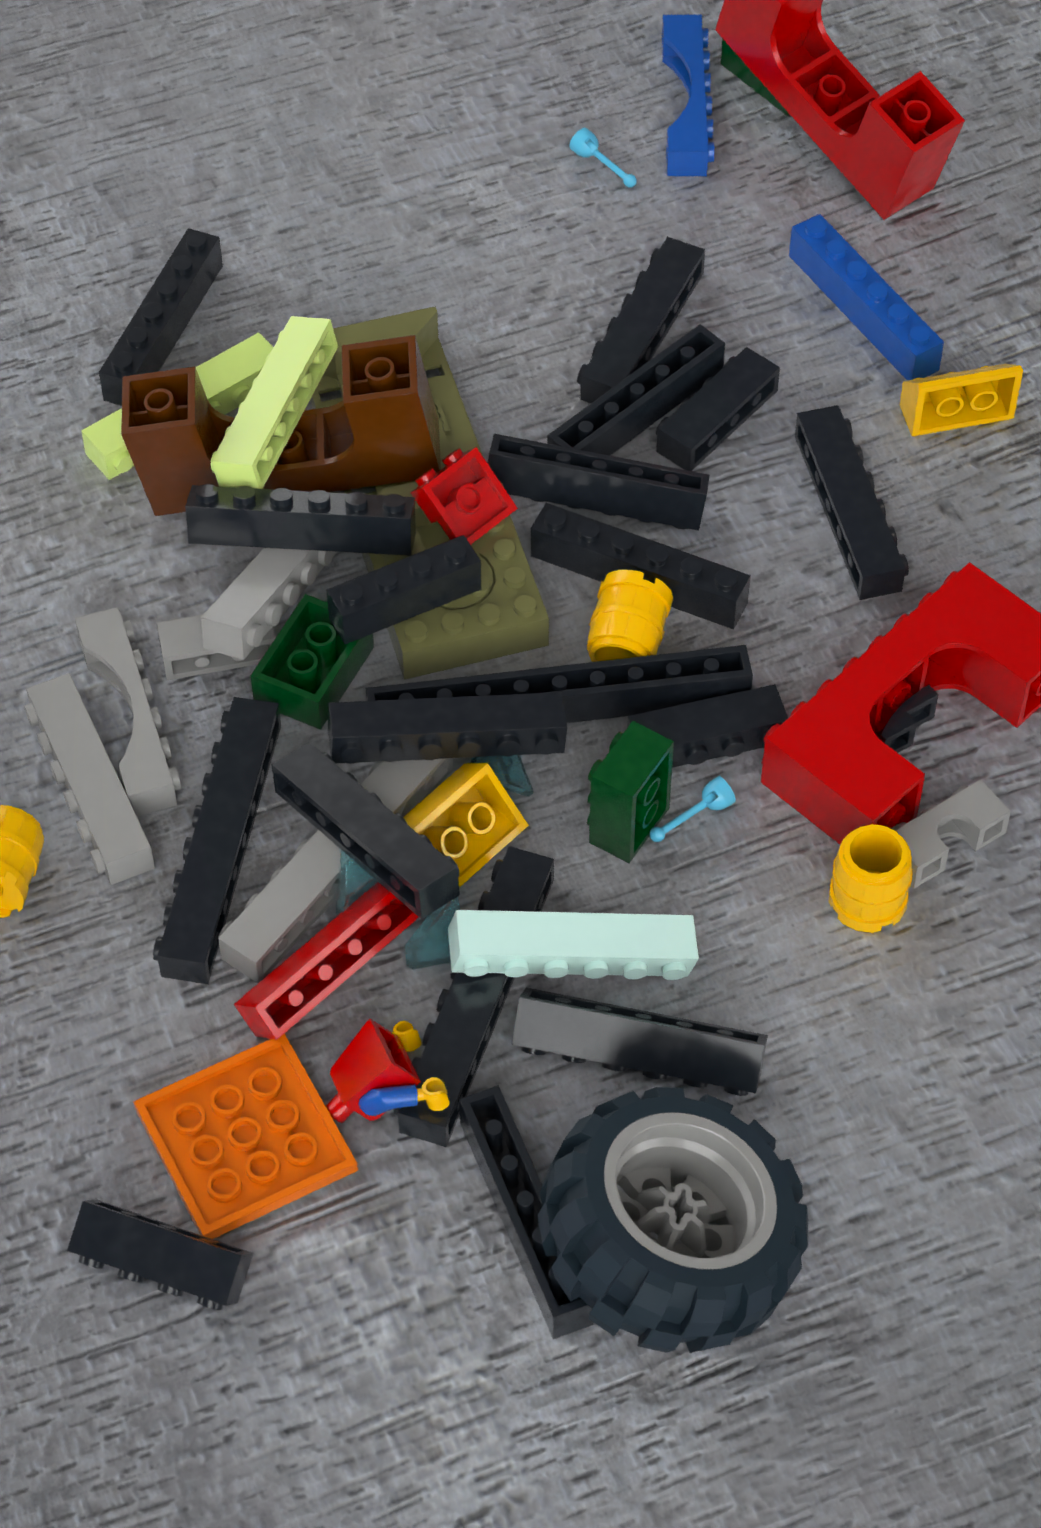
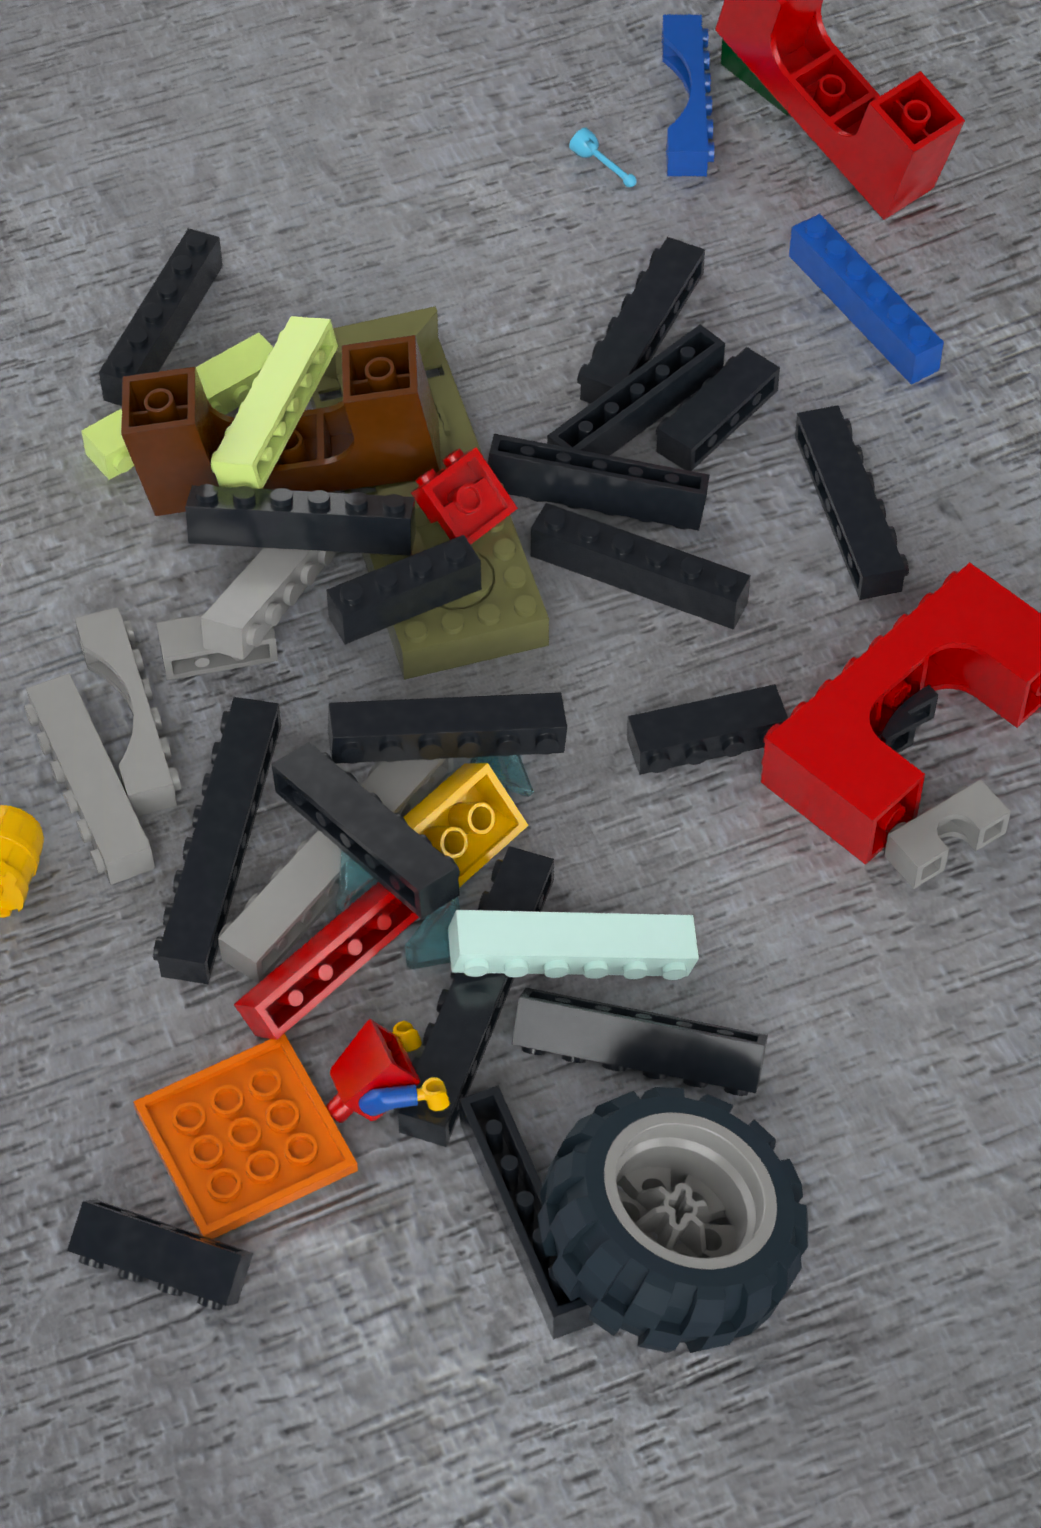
(308, 664): dark green brick -> none
(603, 687): black brick -> none
(628, 616): yellow piece -> none
(629, 791): dark green brick -> none
(715, 796): medium azure hinge -> none
(871, 878): yellow piece -> none
(961, 398): yellow slope -> none

